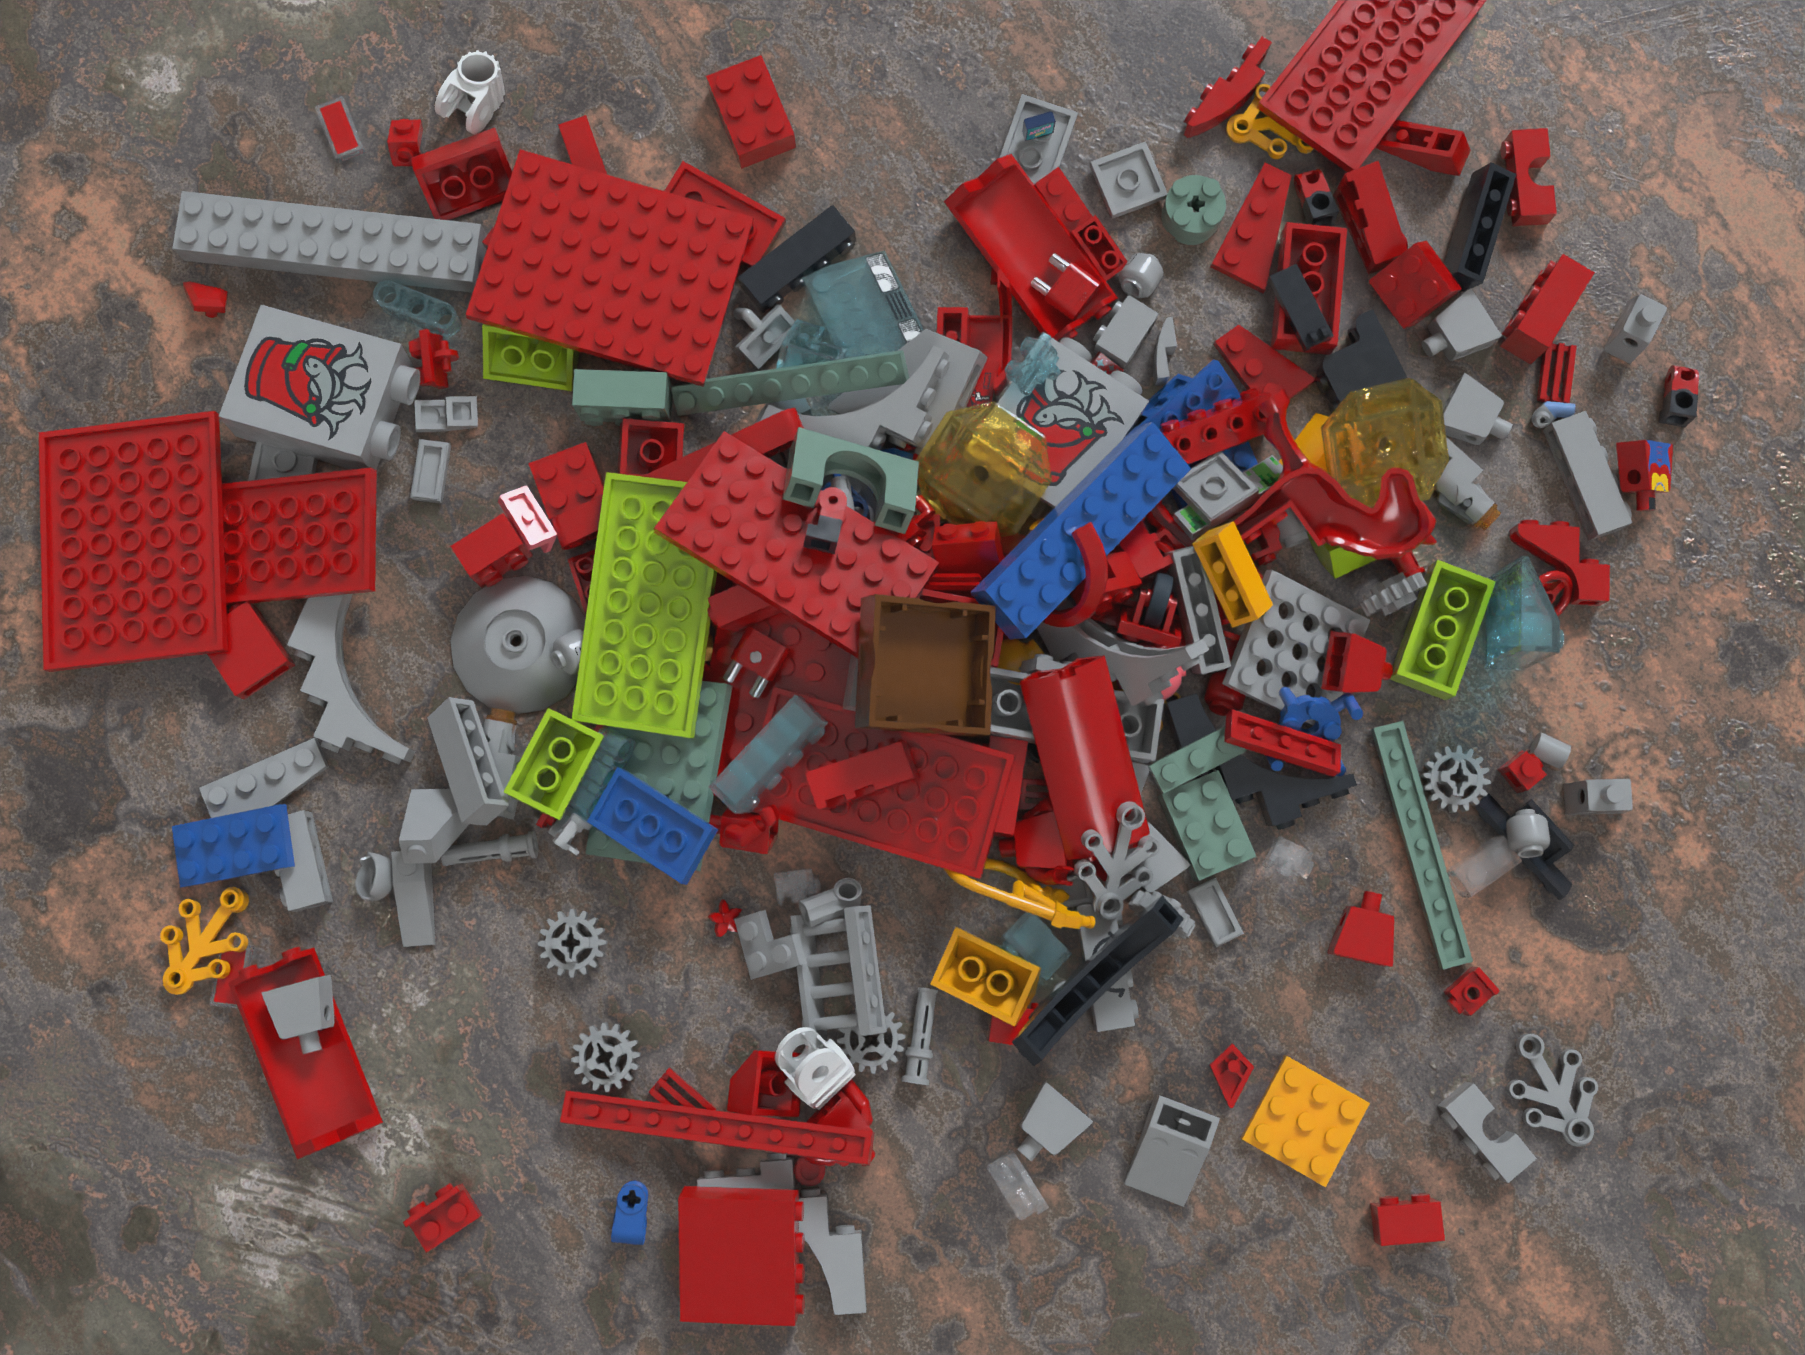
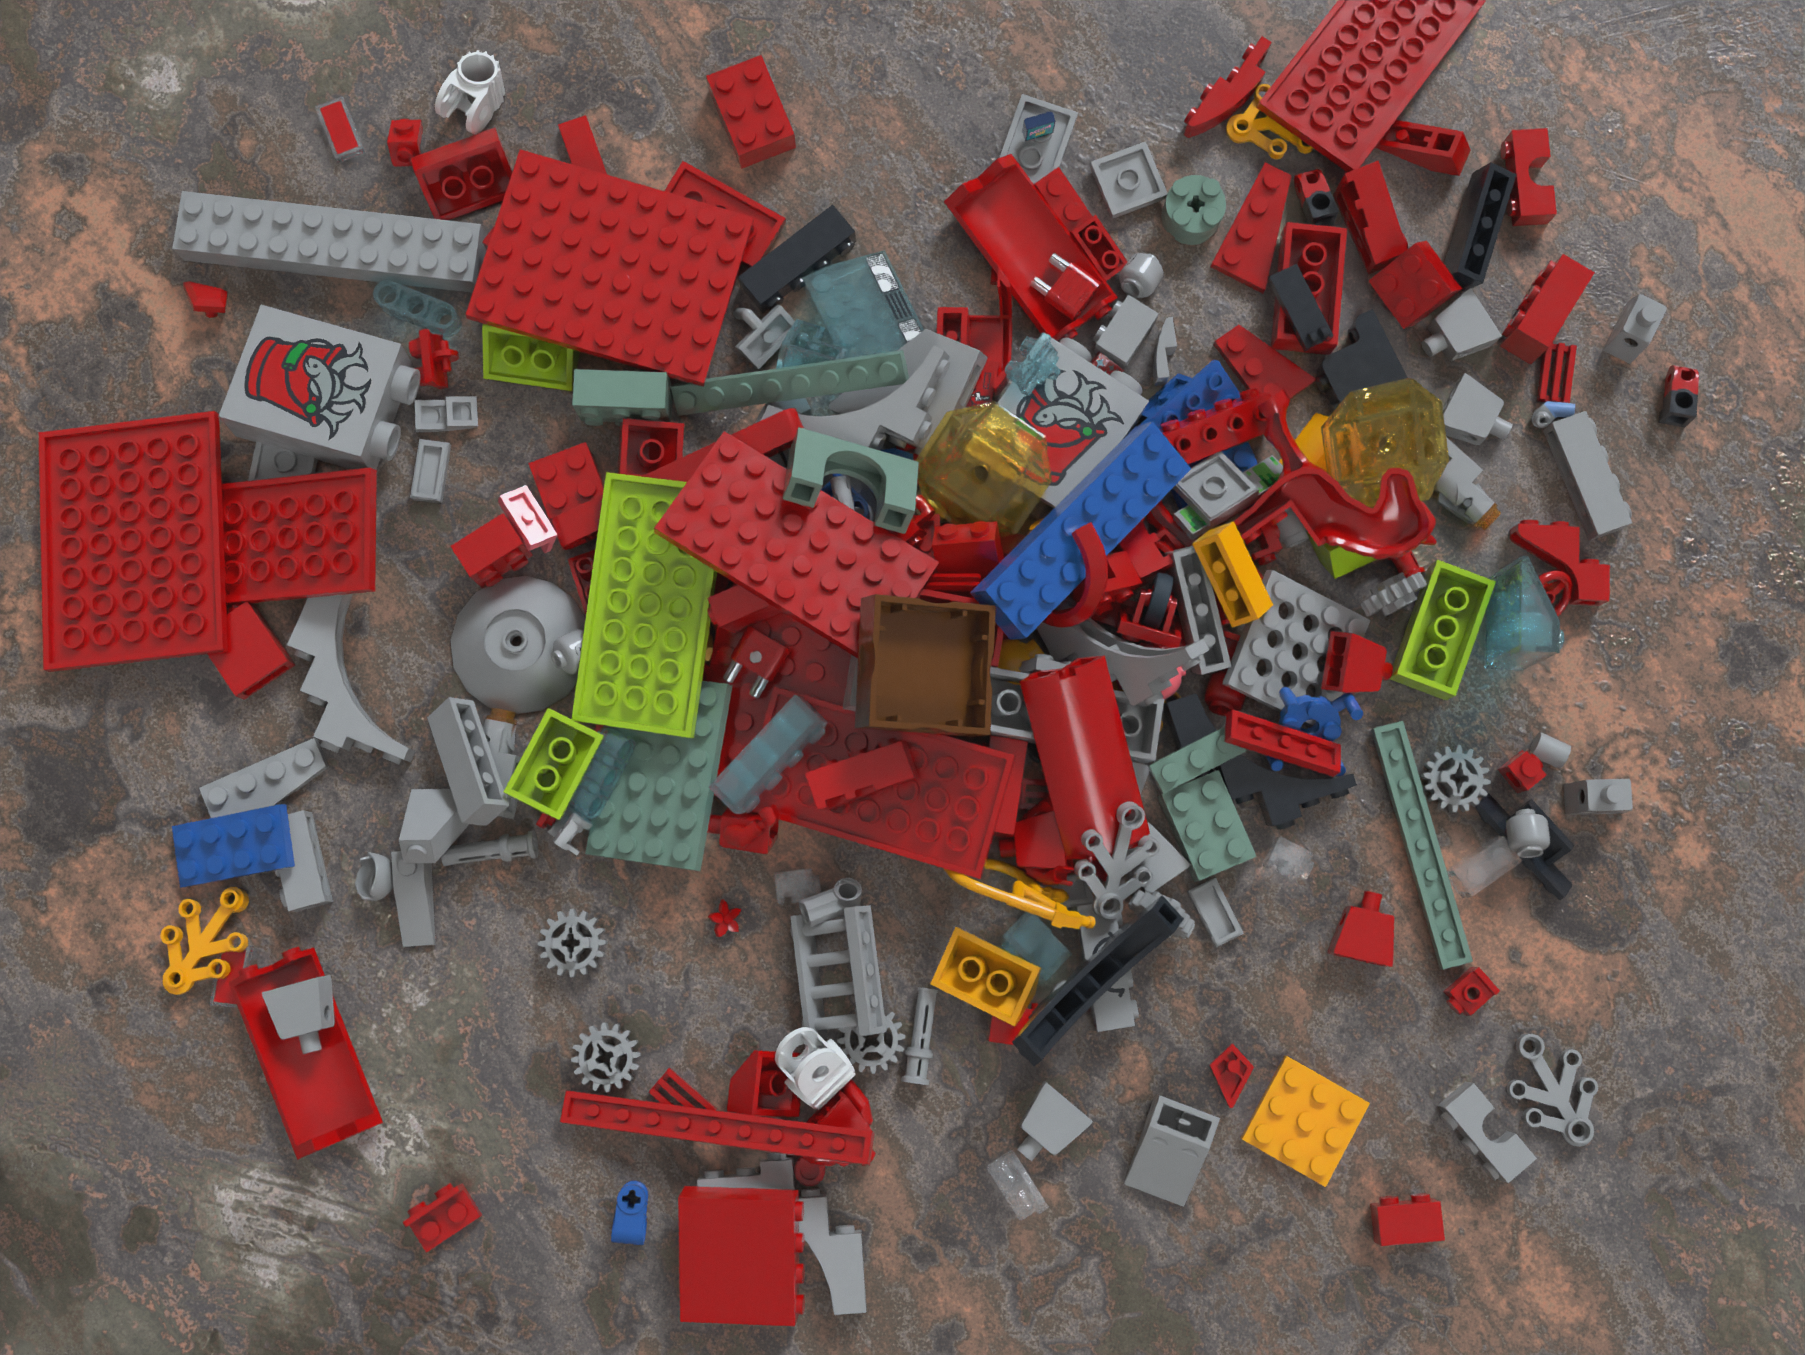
(652, 825): blue plate -> none
(764, 953): light grey plate -> none
(830, 512): leg -> none
(1644, 470): red torso -> none

